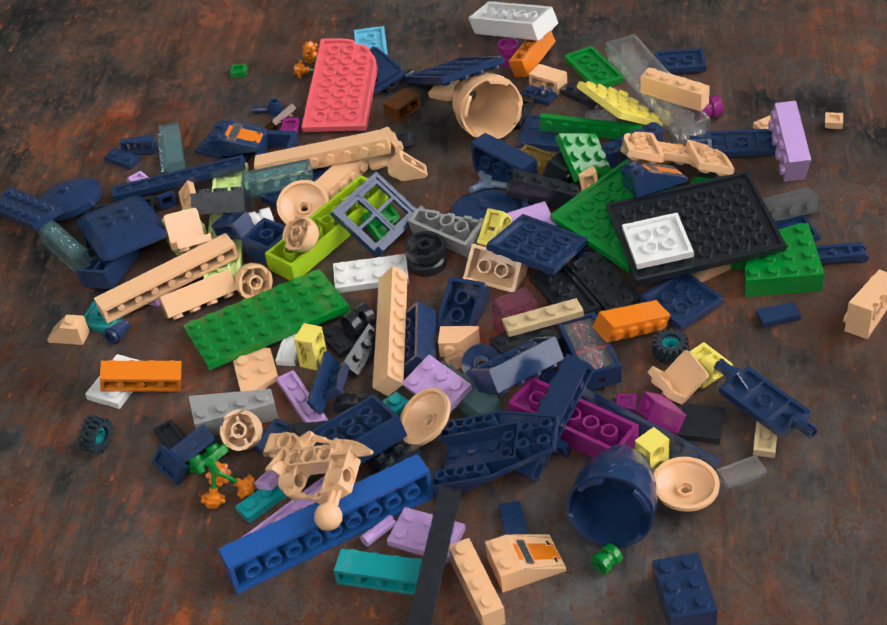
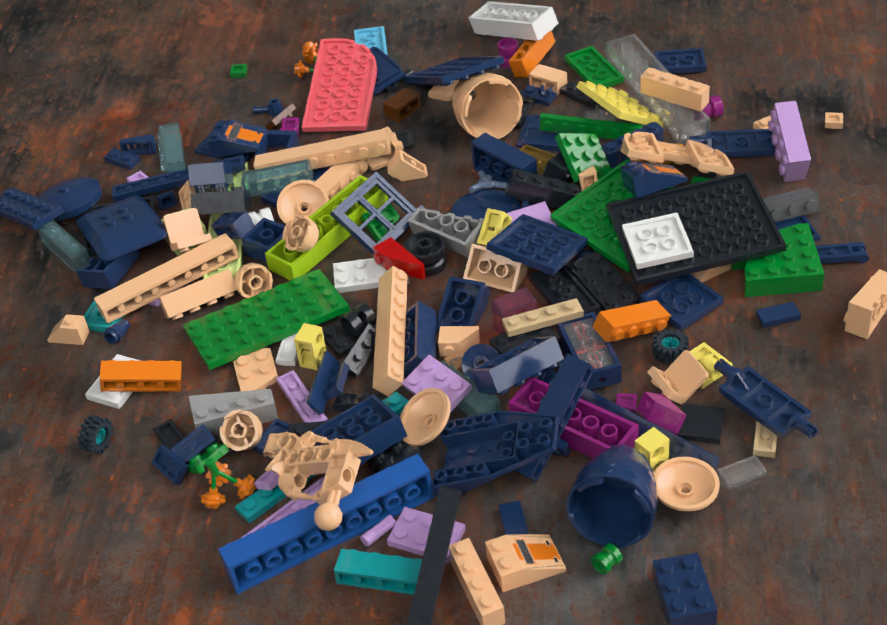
(210, 175): none -> brick
(391, 253): none -> red slope

